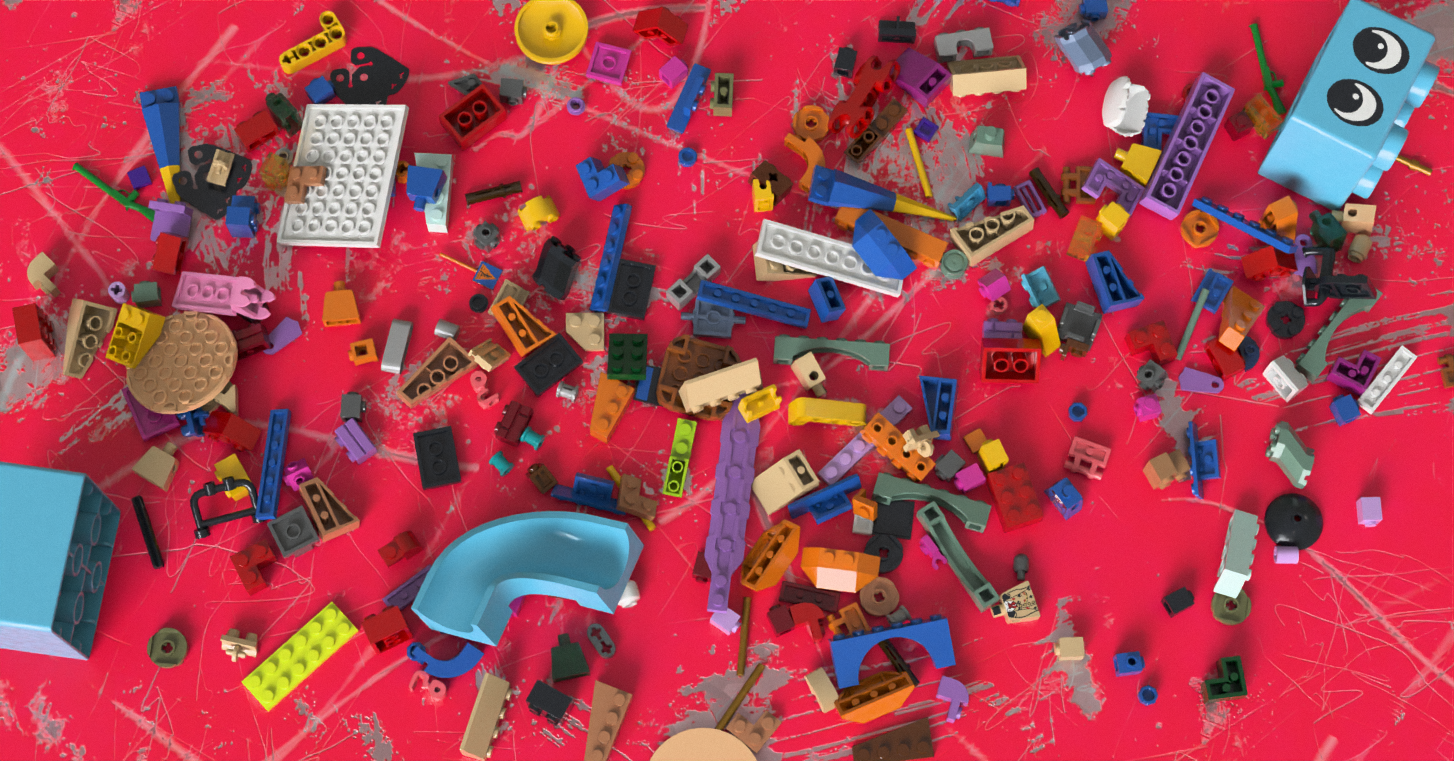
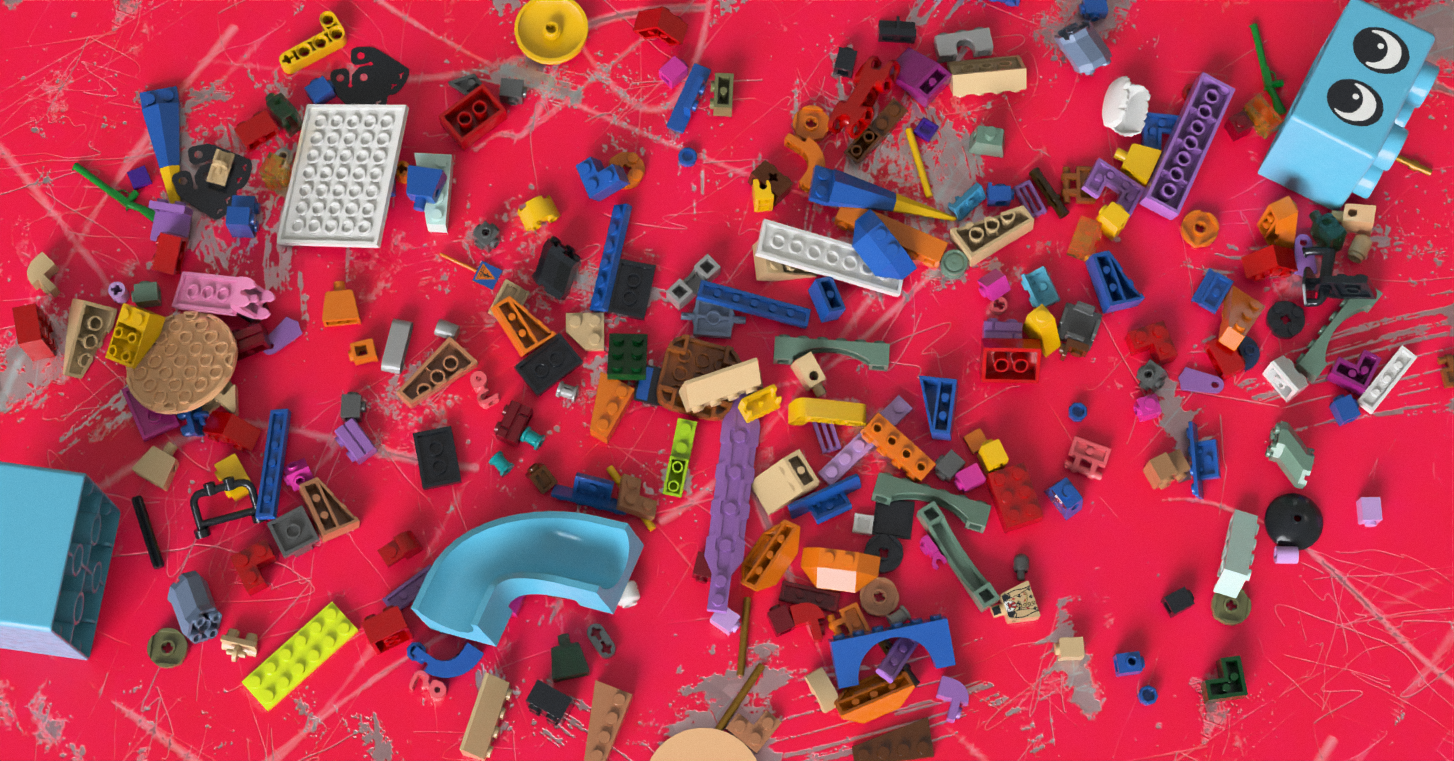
(195, 607): none -> sand blue brick
(300, 178): nougat plate -> none
(478, 303): black plate -> none
(489, 355): tan plate -> none
(492, 193): dark brown pin -> none
(575, 101): medium lavender plate -> none
(608, 63): dark pink plate -> none
(820, 440): none -> medium lavender tile
(863, 506): orange bracket -> none
(896, 658): none -> medium lavender tile
(921, 442): tan hips -> none
(1192, 322): sand green bar -> none
(1251, 227): blue plate -> none

